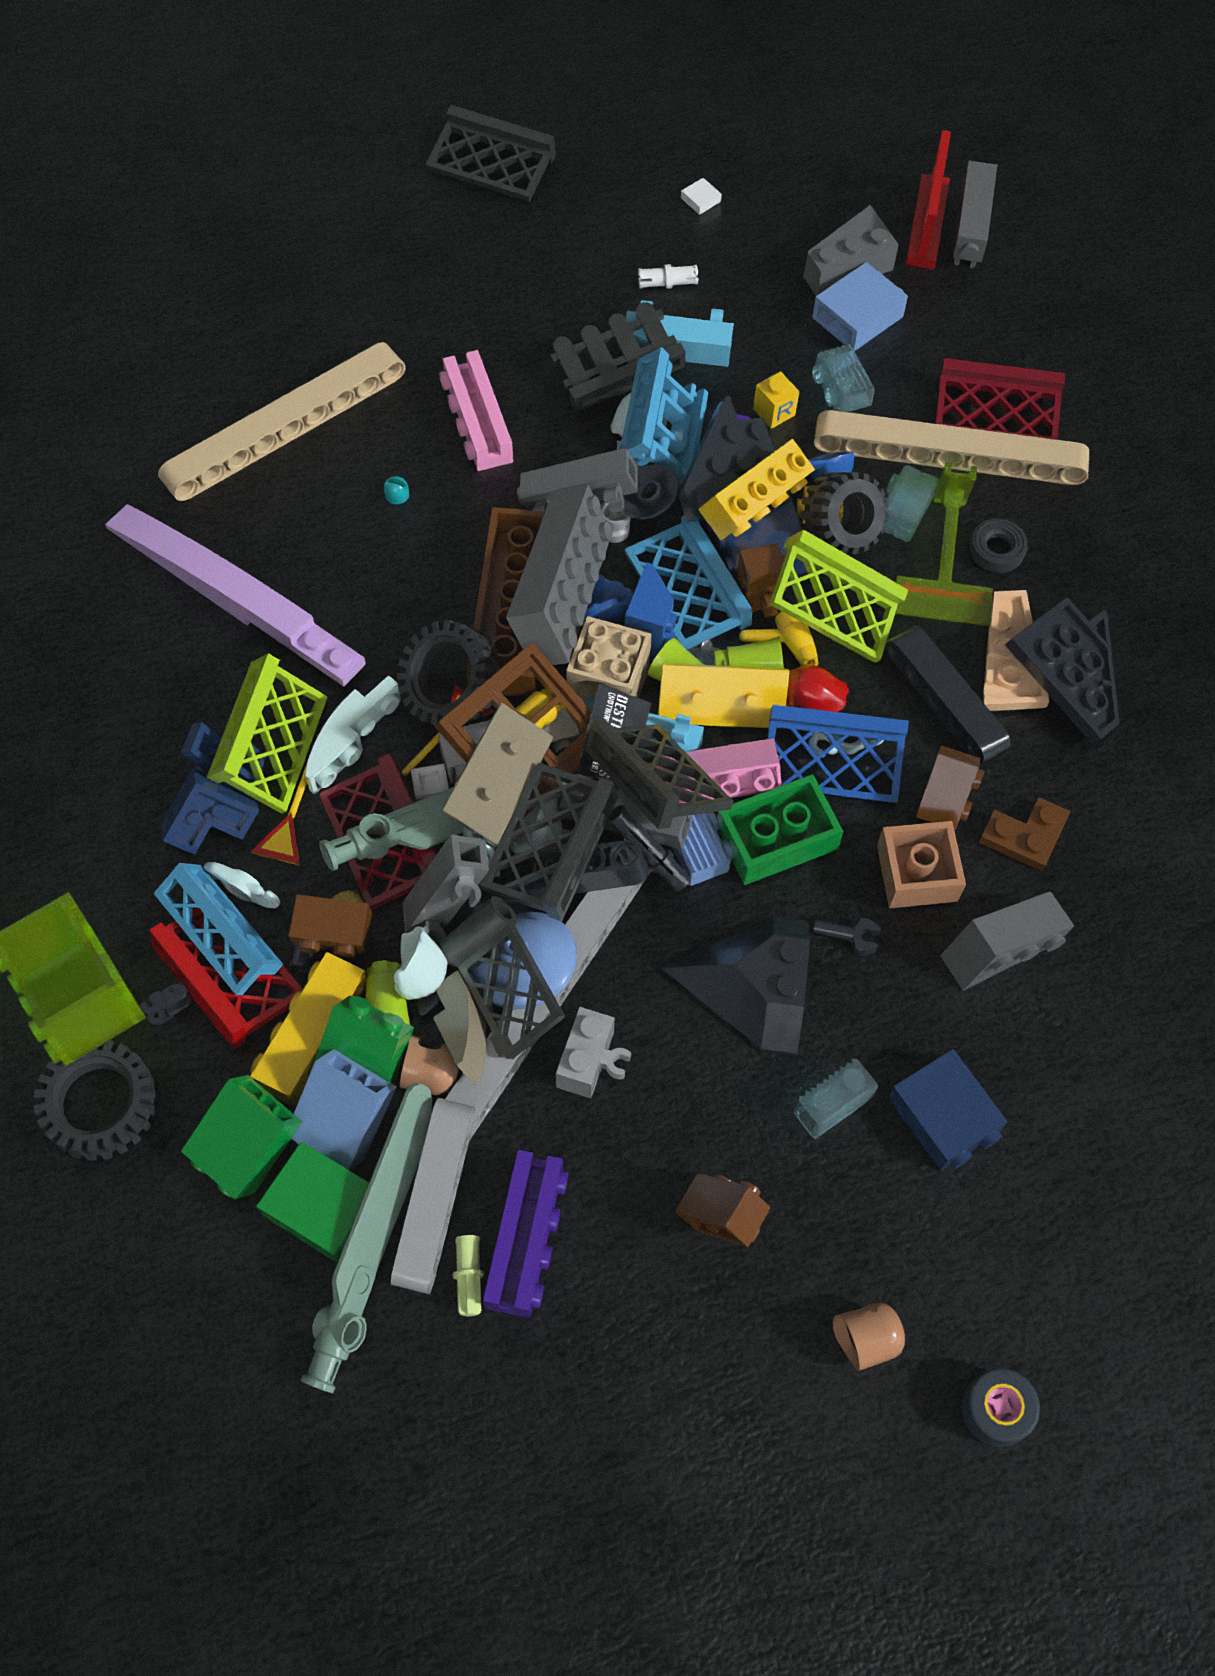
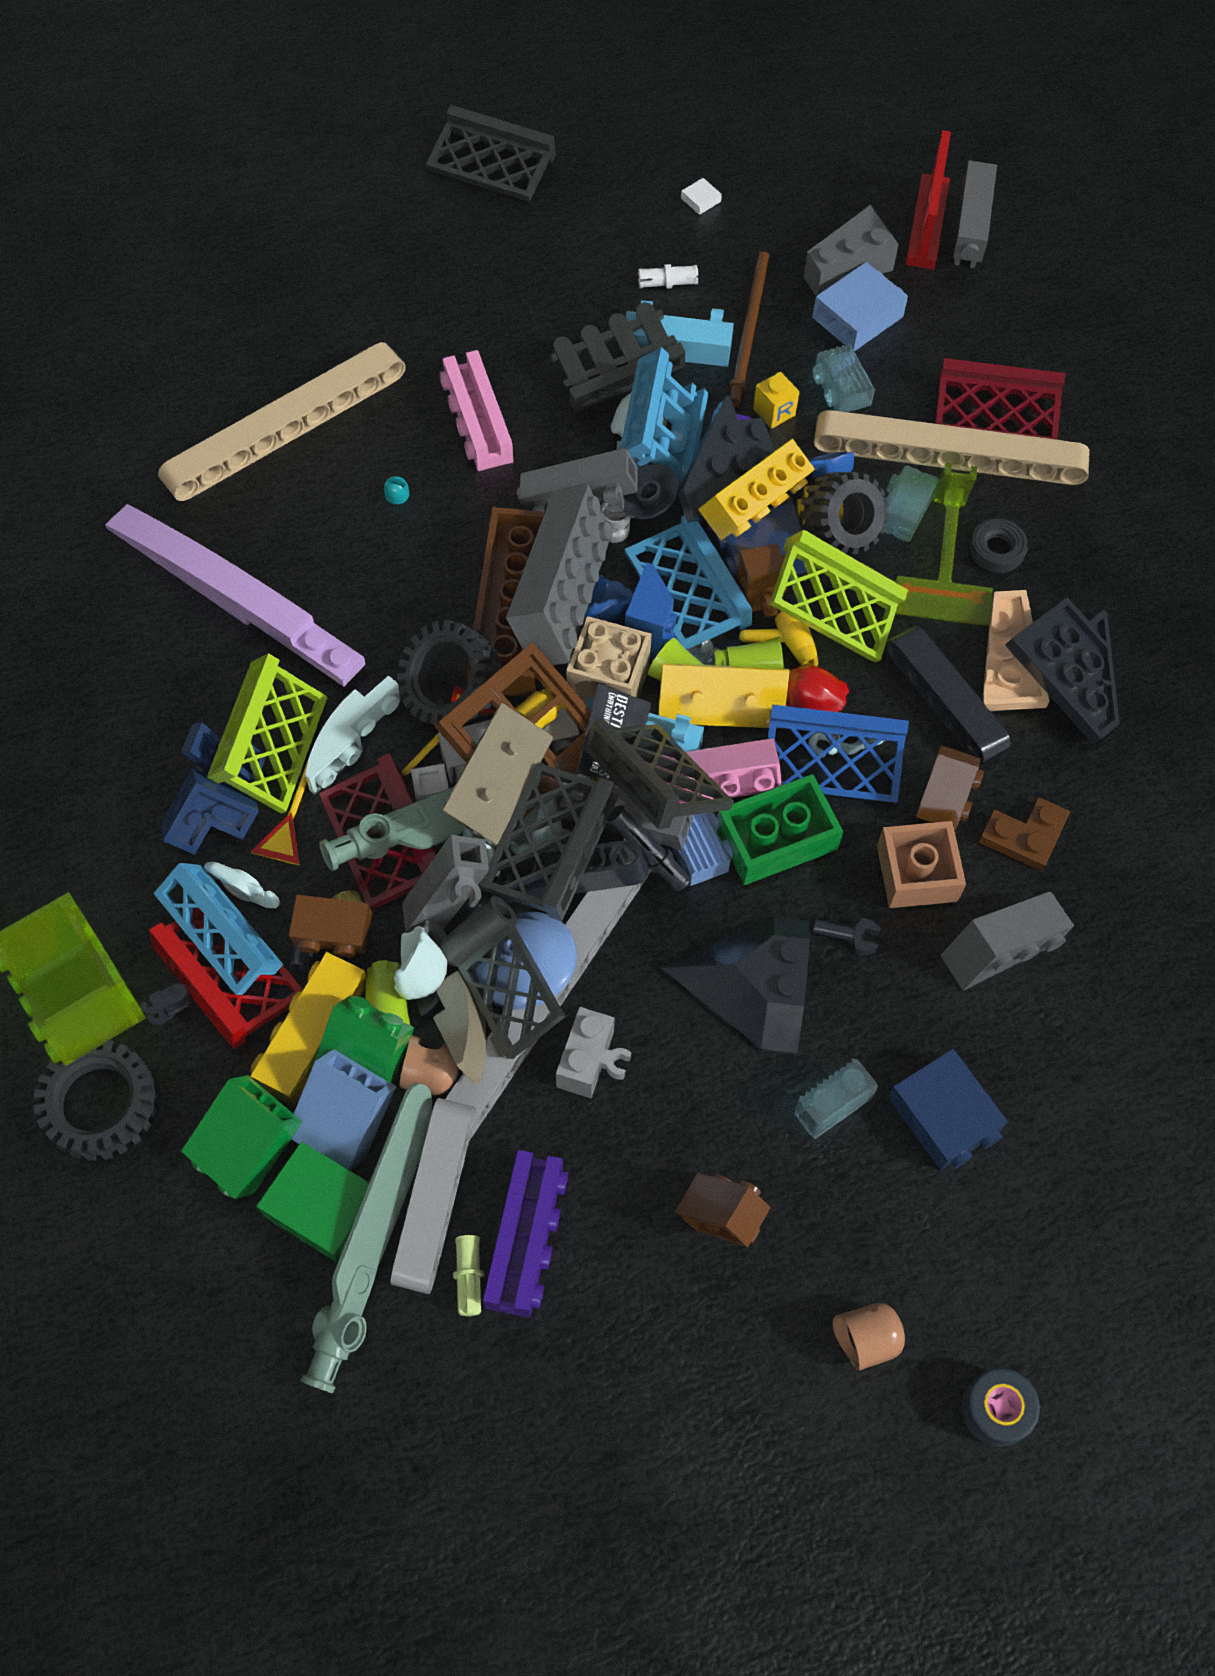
(738, 385): none -> reddish brown bar

